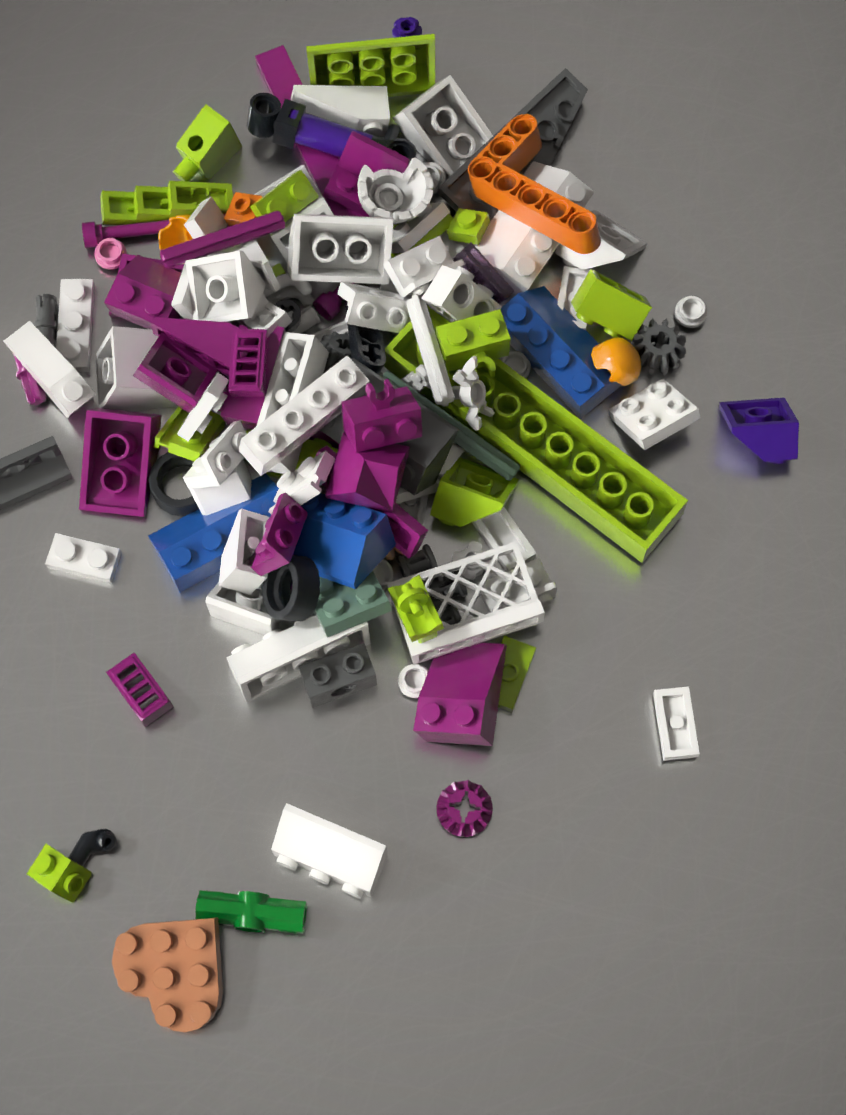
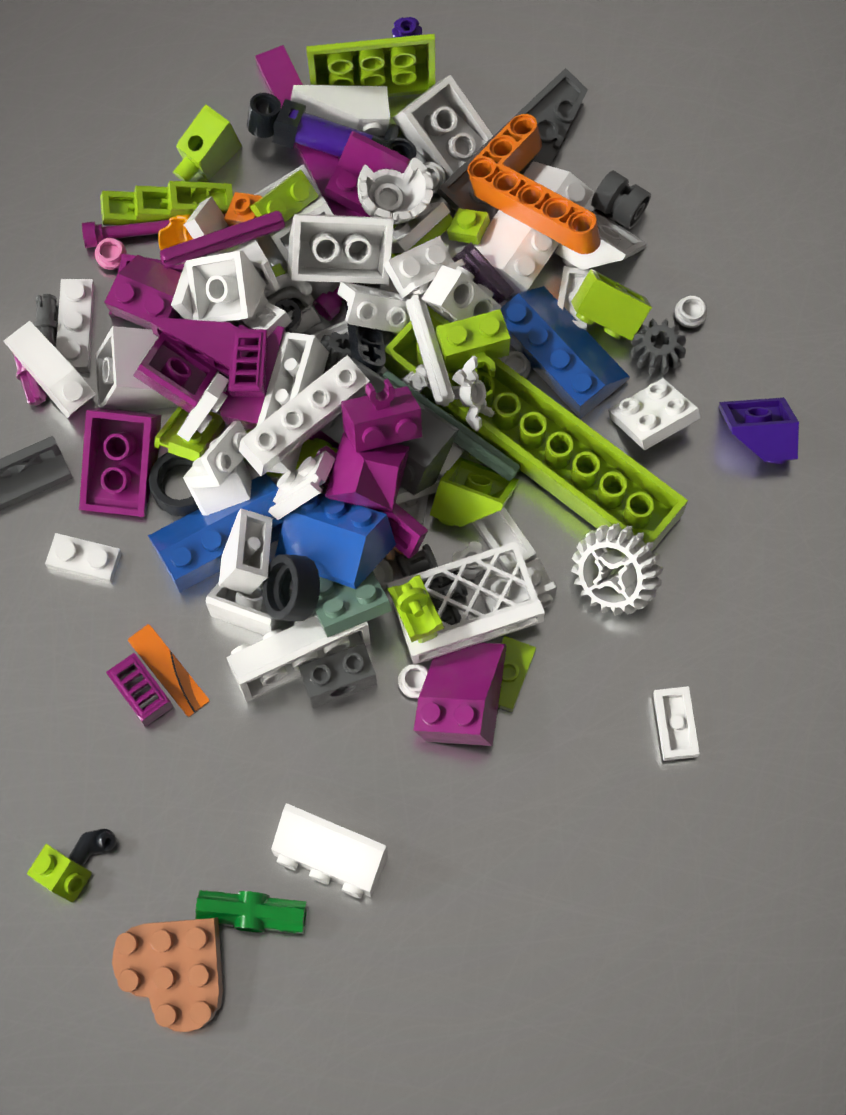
(168, 670): none -> orange sticker
(280, 535): magenta bracket -> none
(476, 820): magenta gear -> none
(607, 550): none -> white gear
(619, 358): light orange hair -> none
(622, 200): none -> dark grey wheel

